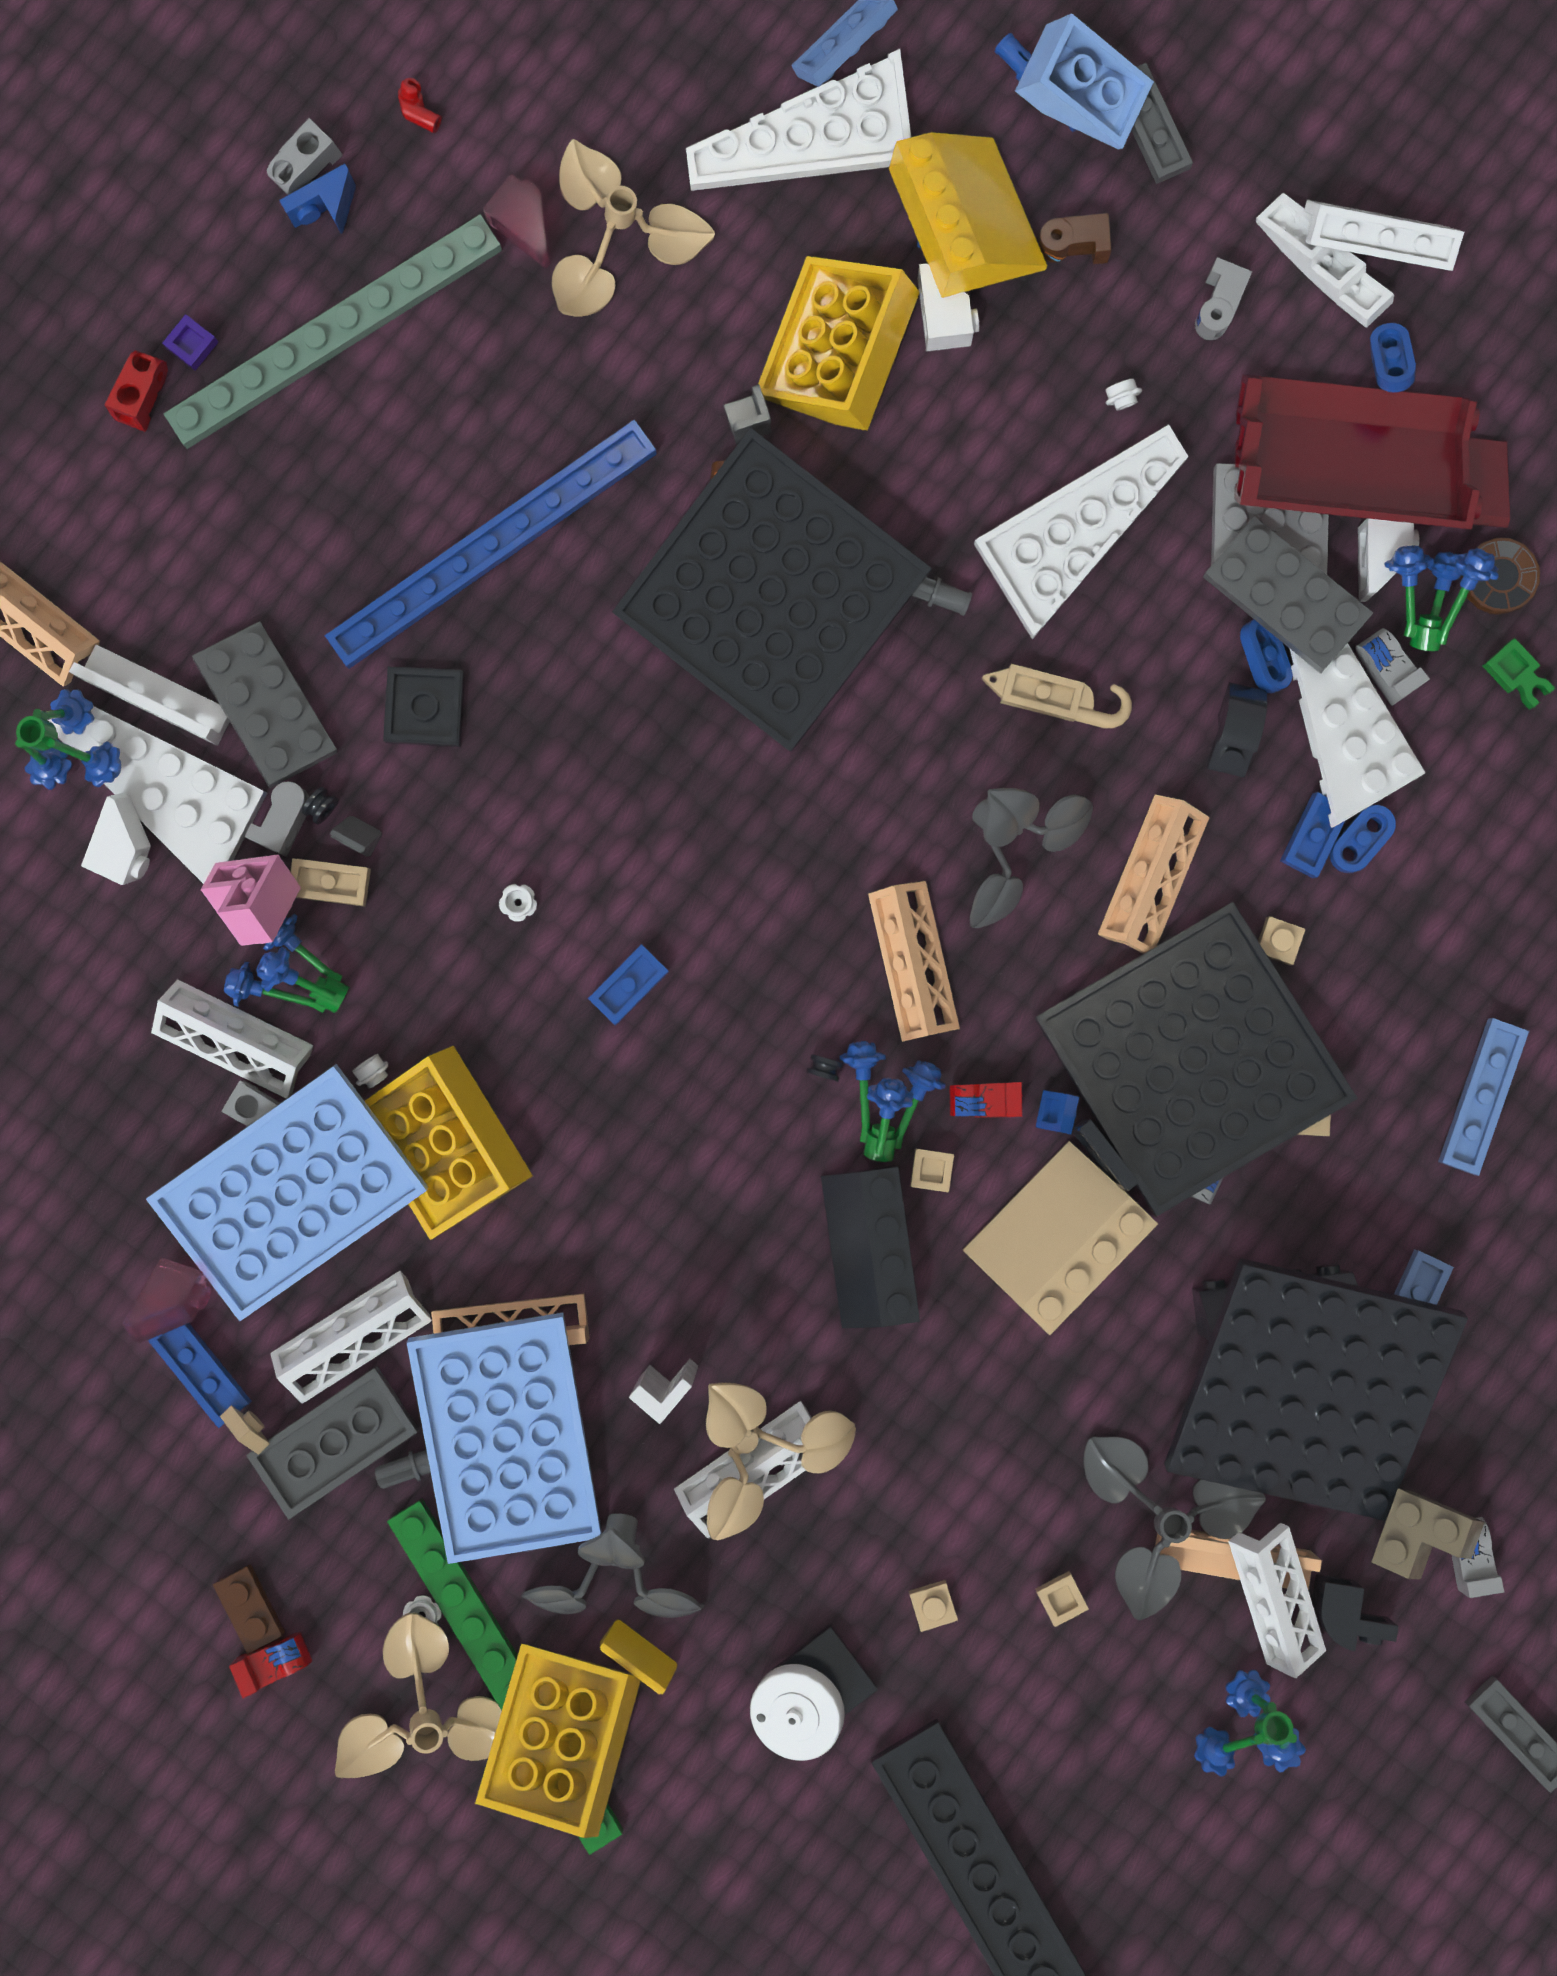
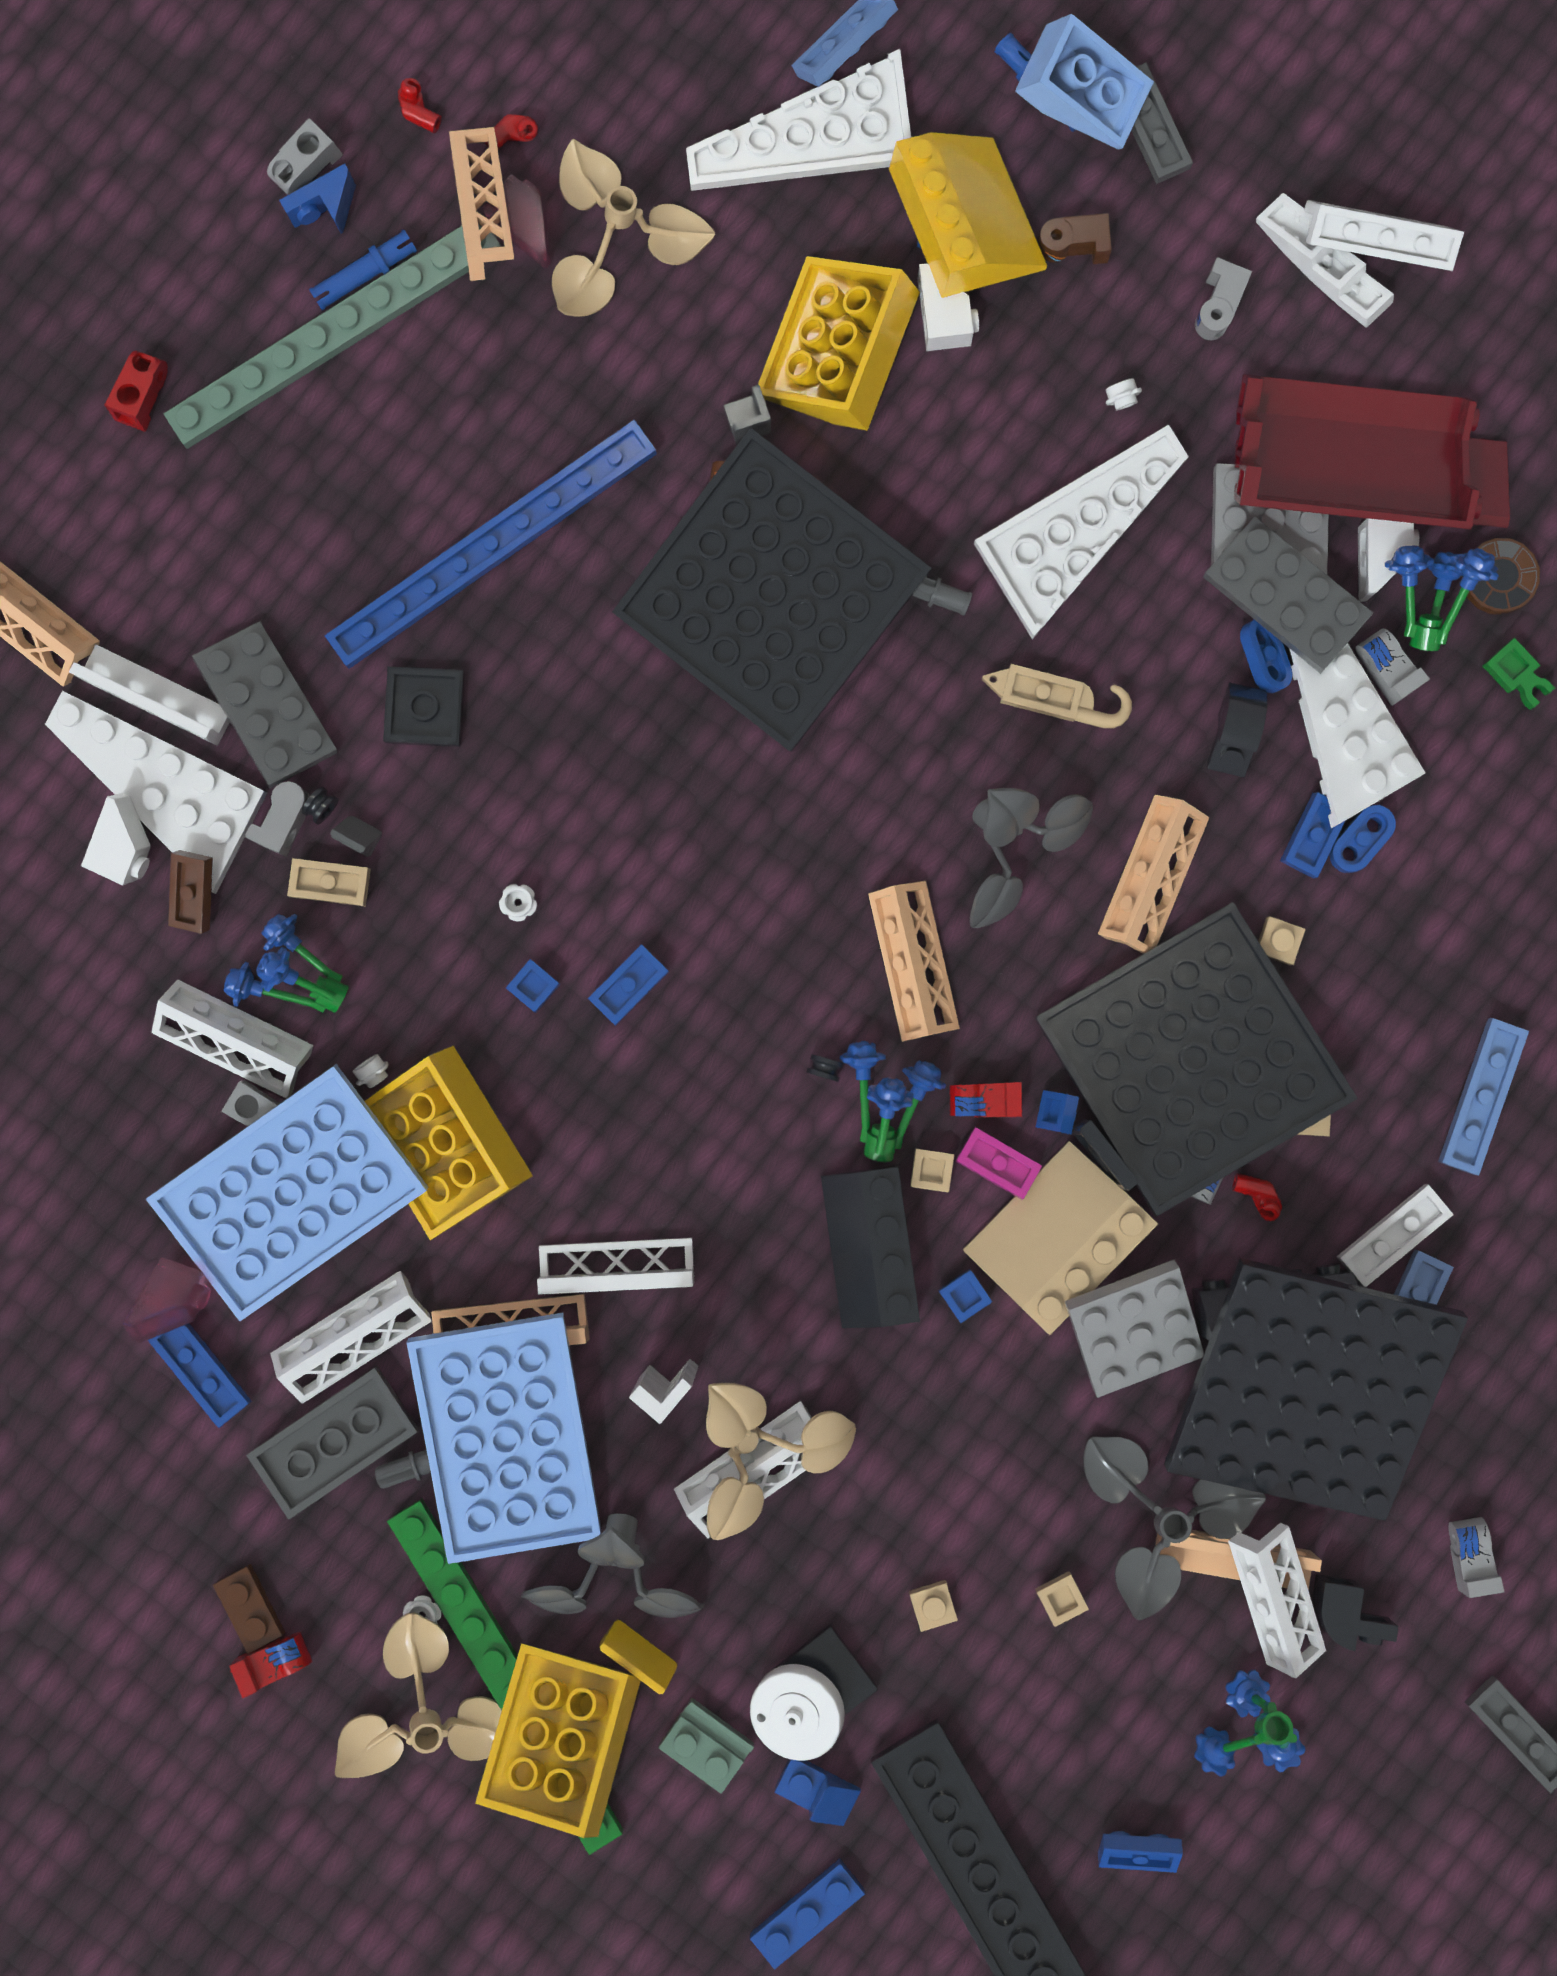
(49, 755): blue plant -> none
(190, 342): dark purple plate -> none
(190, 891): none -> reddish brown plate
(246, 1428): tan plate -> none
(252, 896): bright pink brick -> none
(363, 269): none -> blue pin
(468, 205): none -> light nougat fence
(514, 129): none -> red arm
(533, 986): none -> blue plate
(615, 1280): none -> white fence
(706, 1745): none -> sand green plate
(807, 1913): none -> blue plate
(818, 1791): none -> blue slope
(965, 1295): none -> blue plate
(998, 1163): none -> dark pink plate
(1135, 1328): none -> light grey plate
(1144, 1853): none -> blue plate
(1262, 1193): none -> red arm
(1395, 1235): none -> white plate
(1396, 365): blue plate -> none
(1417, 1526): dark tan brick -> none

